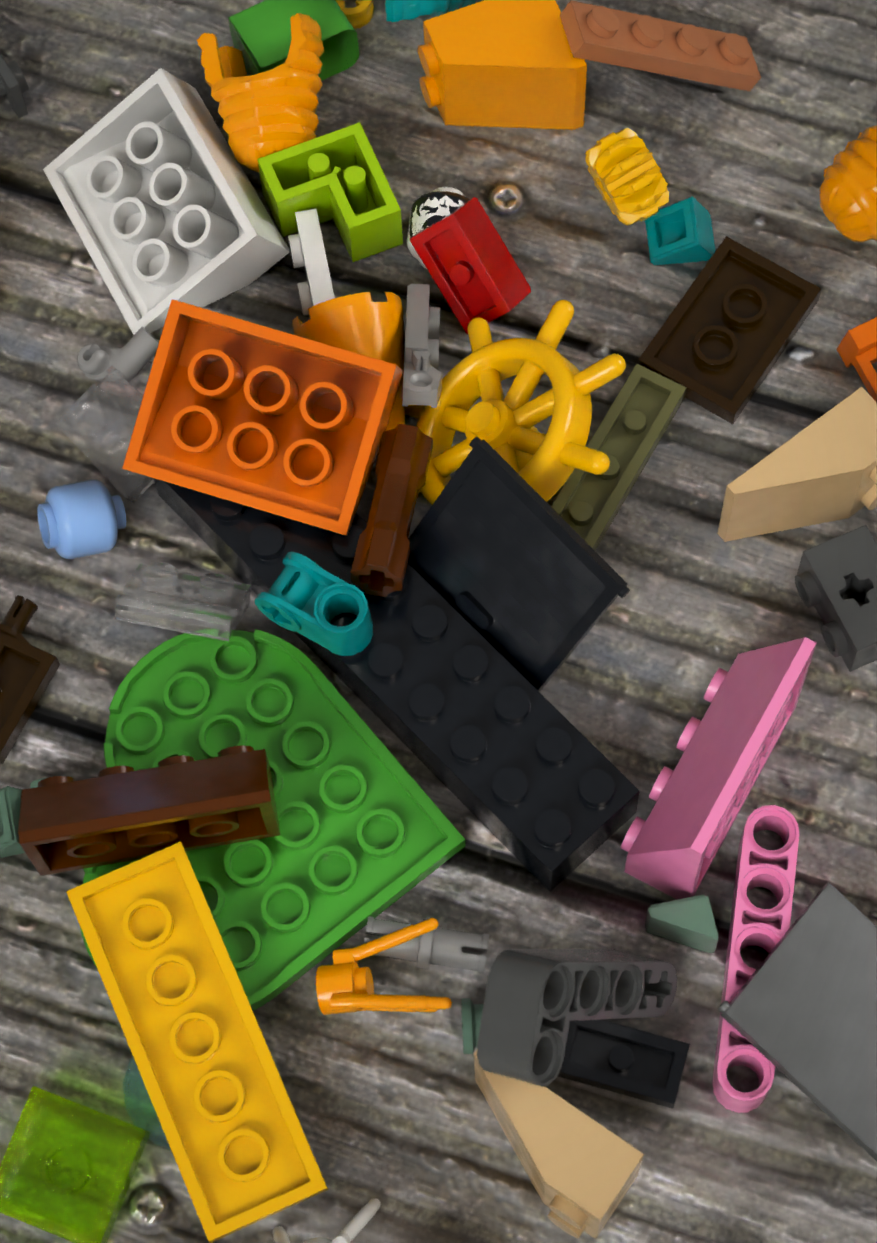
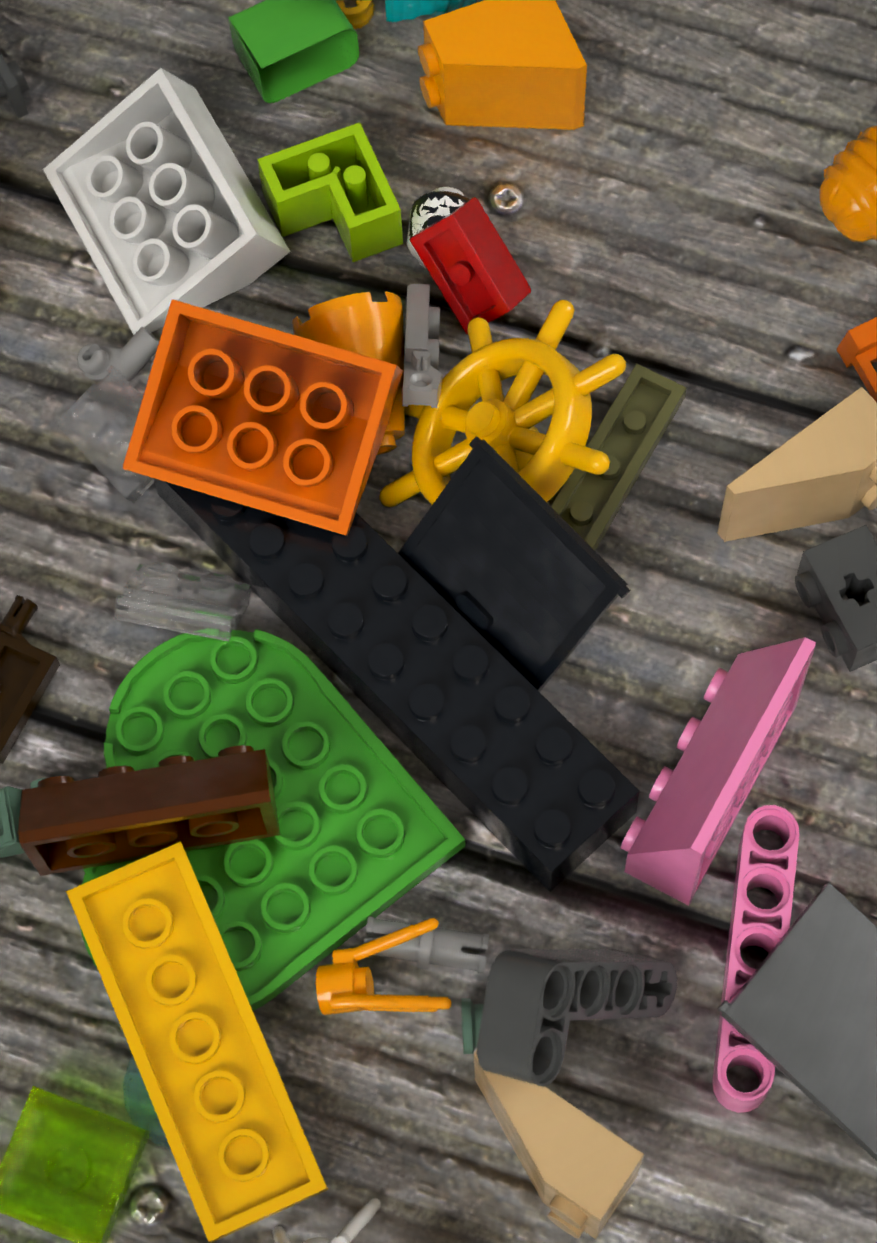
(81, 519): light blue head -> none
(270, 107): light orange hair -> none
(309, 252): white plate -> none
(309, 598): teal piece -> none
(384, 544): reddish brown axle -> none
(624, 1060): black plate -> none
(627, 176): yellow gear -> none
(659, 46): nougat plate -> none
(680, 233): teal slope -> none
(684, 922): sand green slope -> none
(730, 328): dark brown plate -> none

